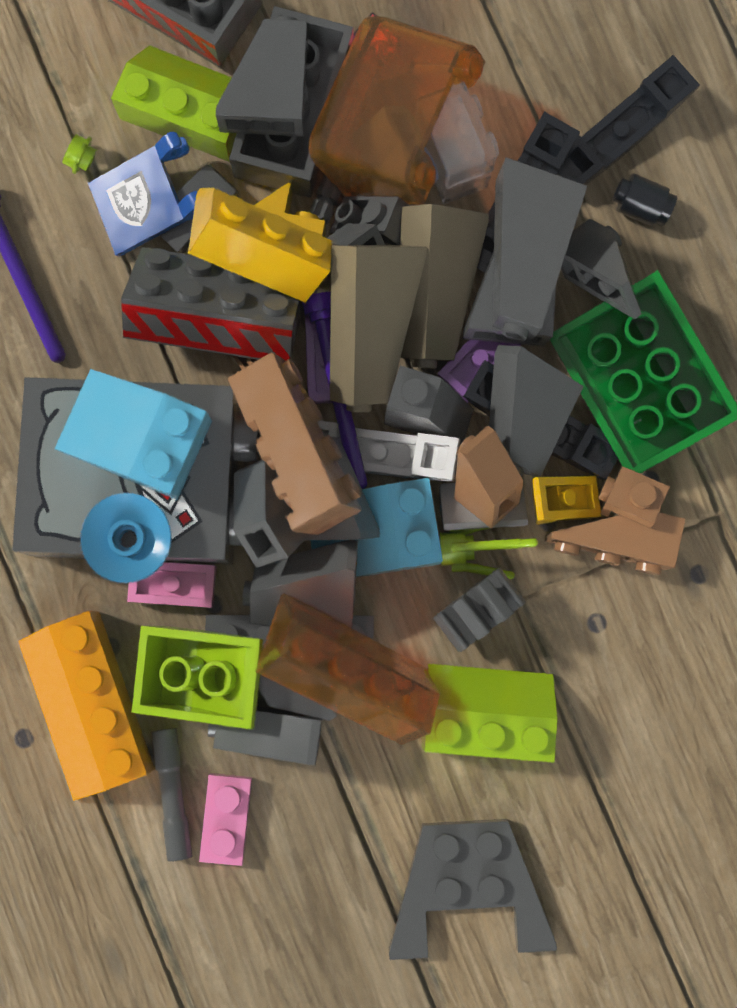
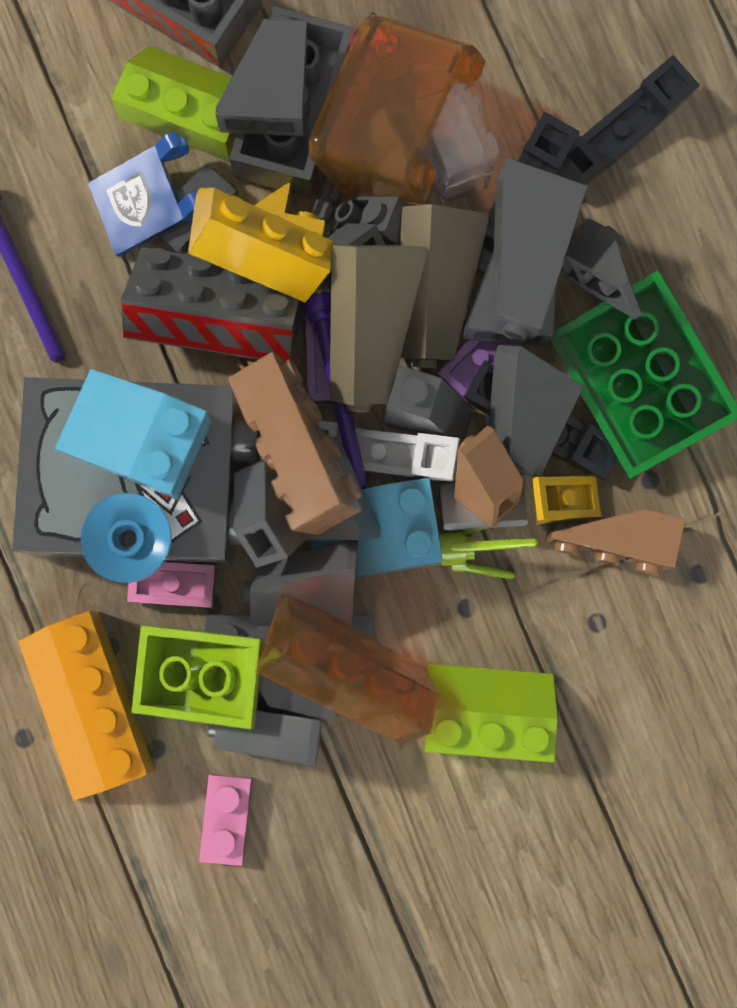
(79, 154): lime plate -> none
(175, 821): dark grey piece -> none
(468, 869): dark grey wing -> none
(479, 610): dark grey gear -> none
(633, 496): medium nougat bracket -> none
(644, 200): black brick -> none

